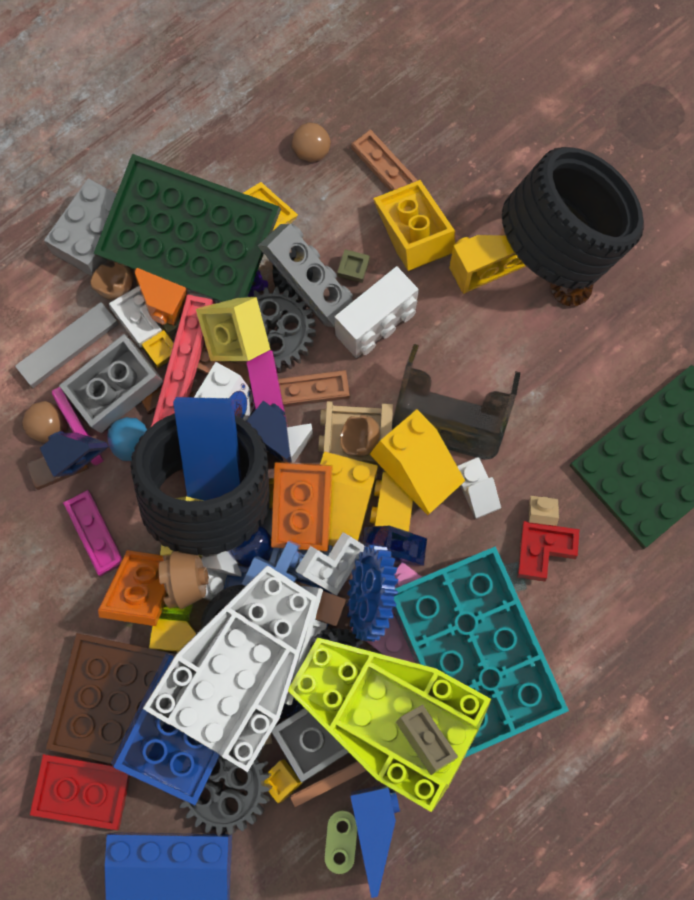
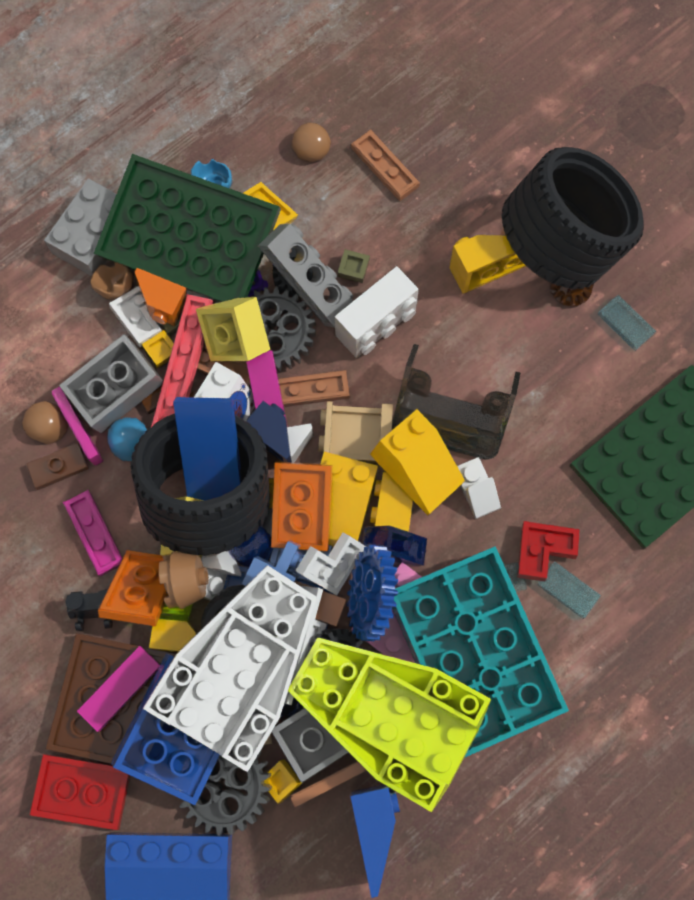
(66, 345): light grey tile -> none
(70, 452): dark blue slope -> none
(85, 607): none -> black piece
(119, 689): none -> dark pink tile
(213, 172): none -> dark azure hair
(341, 842): yellowish green plate -> none
(359, 435): medium nougat hair -> none
(415, 225): yellow slope -> none
(426, 739): dark tan plate -> none
(543, 510): tan plate -> none
(569, 590): none -> clear light blue tile
(626, 323): none -> clear light blue tile

